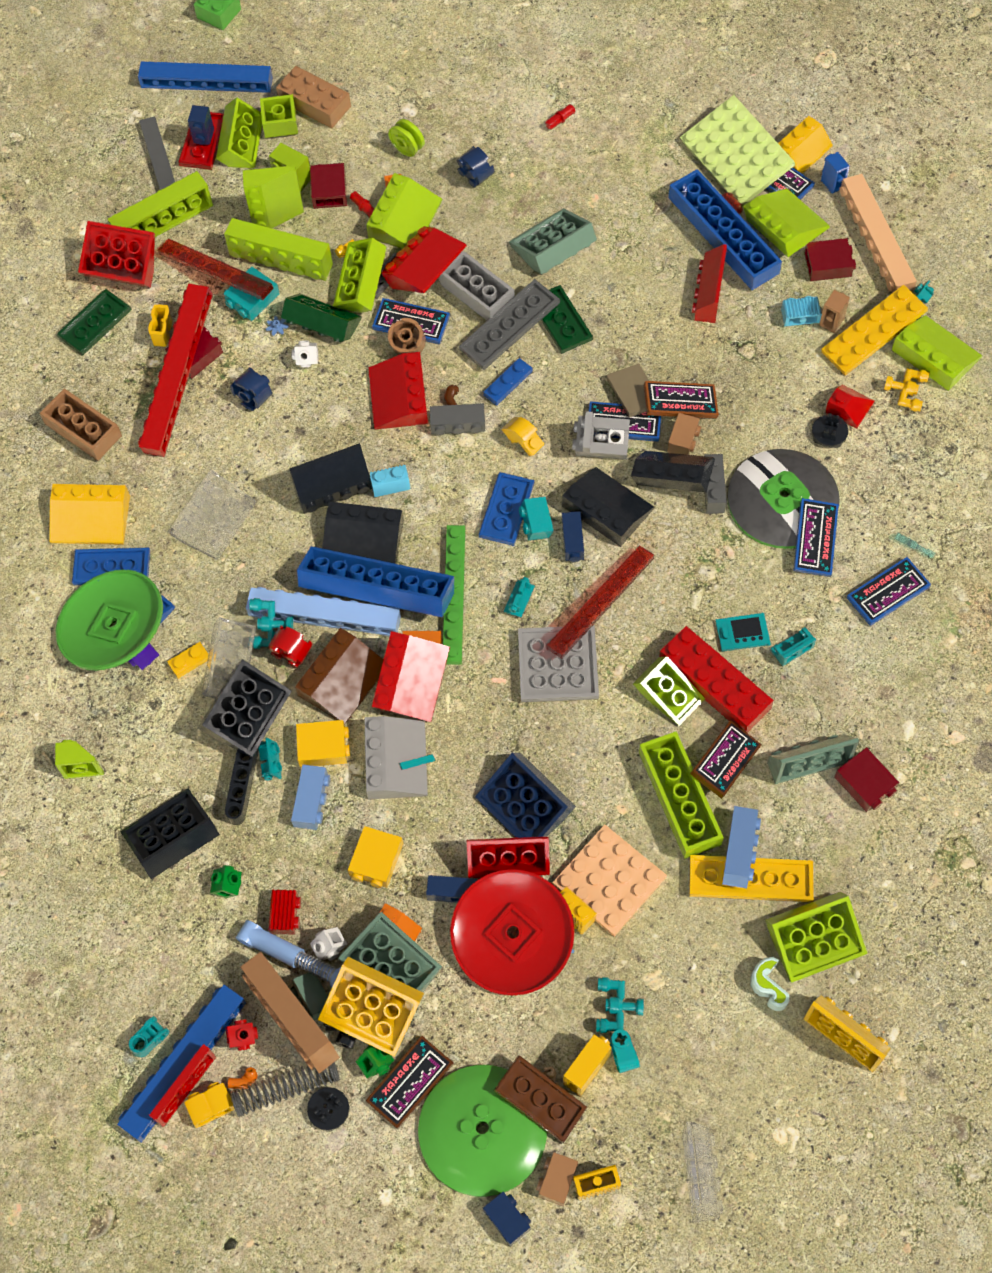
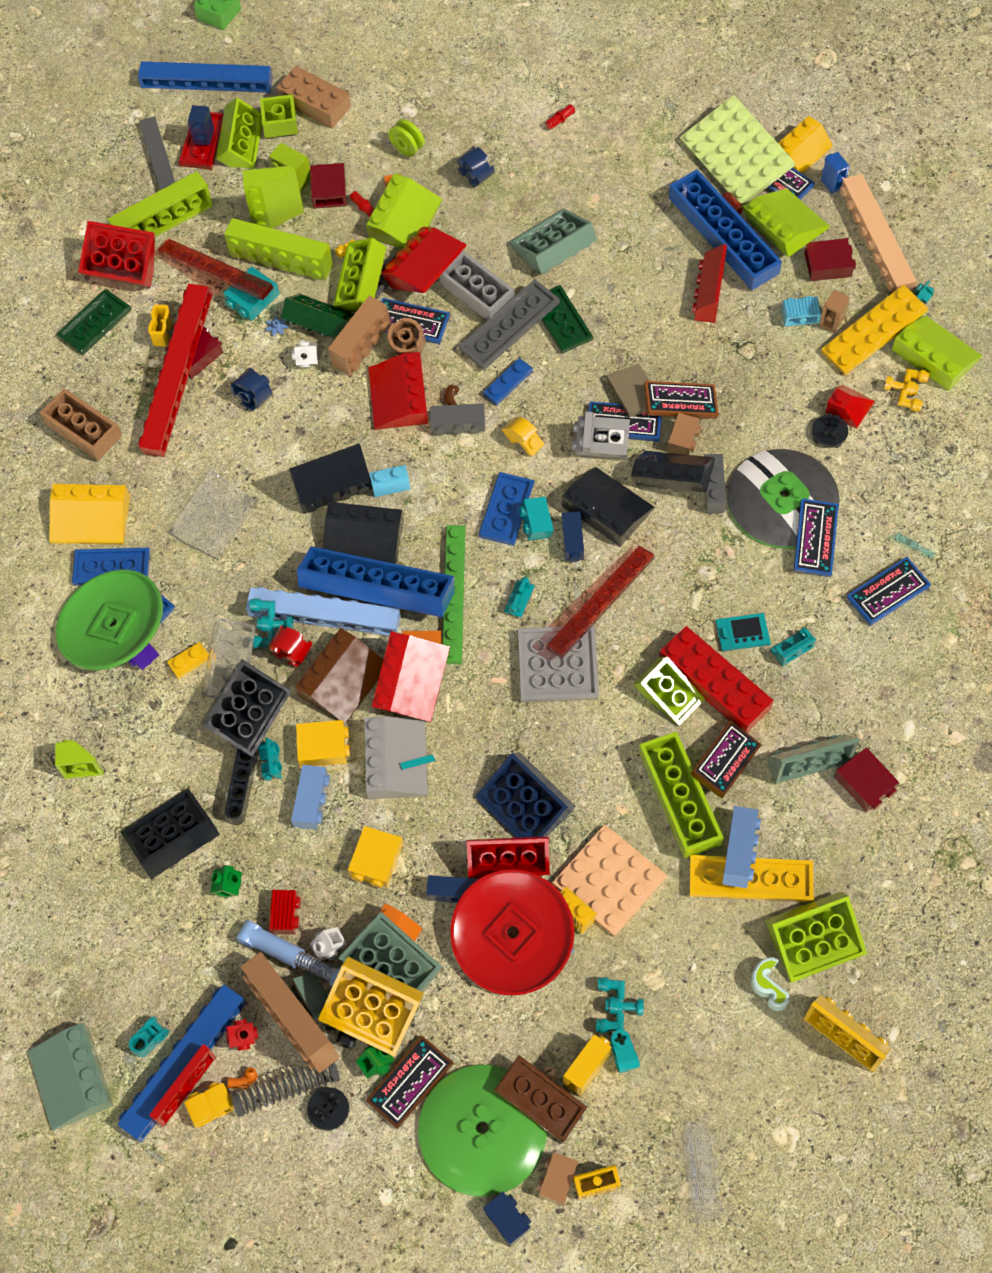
(70, 1076): none -> sand green slope
(359, 336): none -> medium nougat brick

